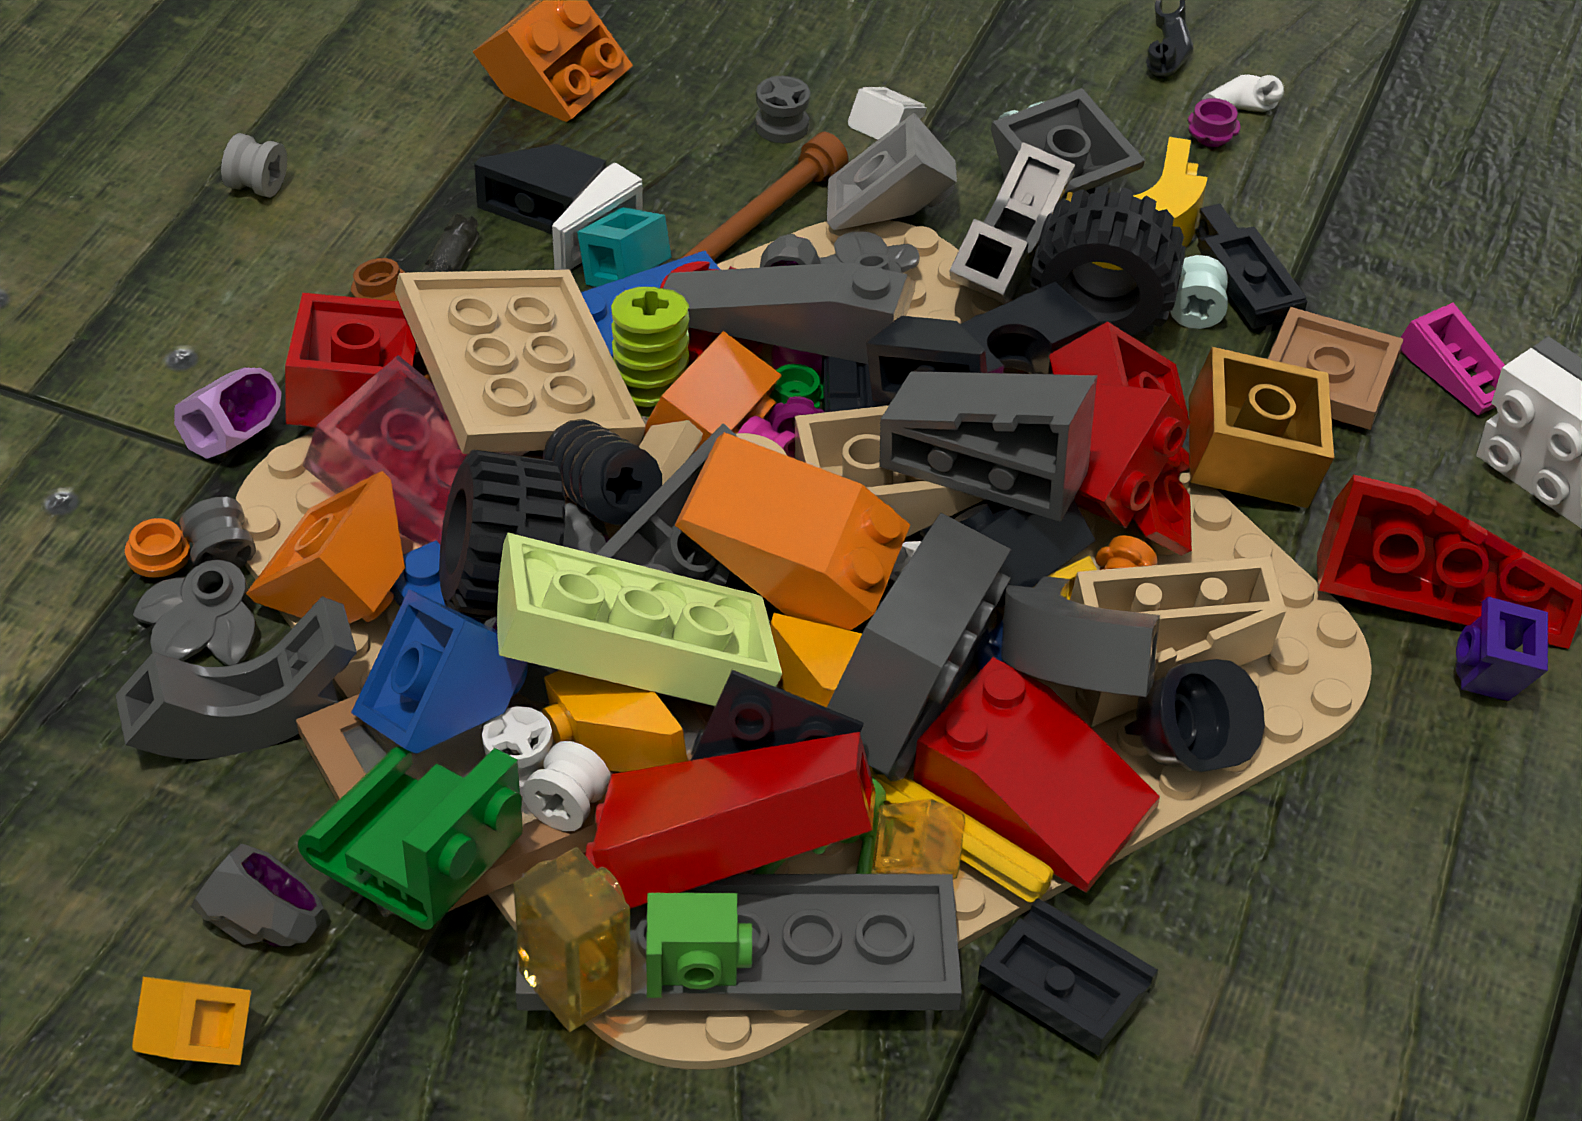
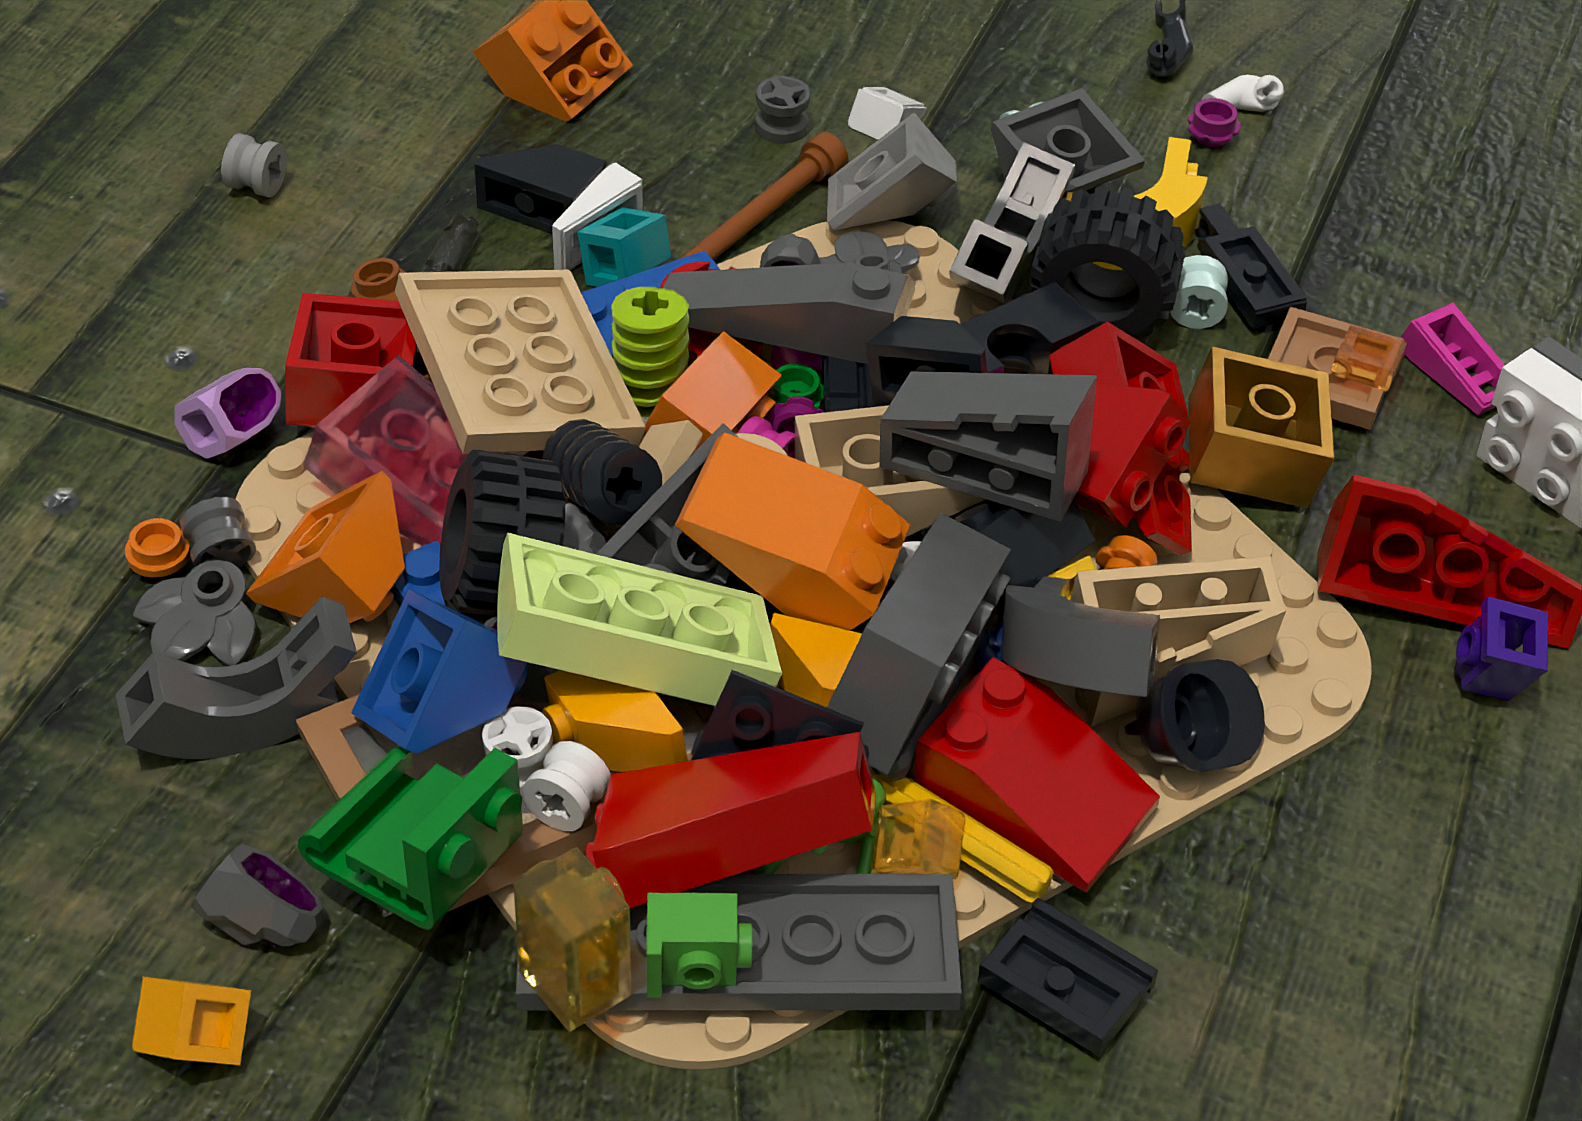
(1369, 358): none -> clear orange tile

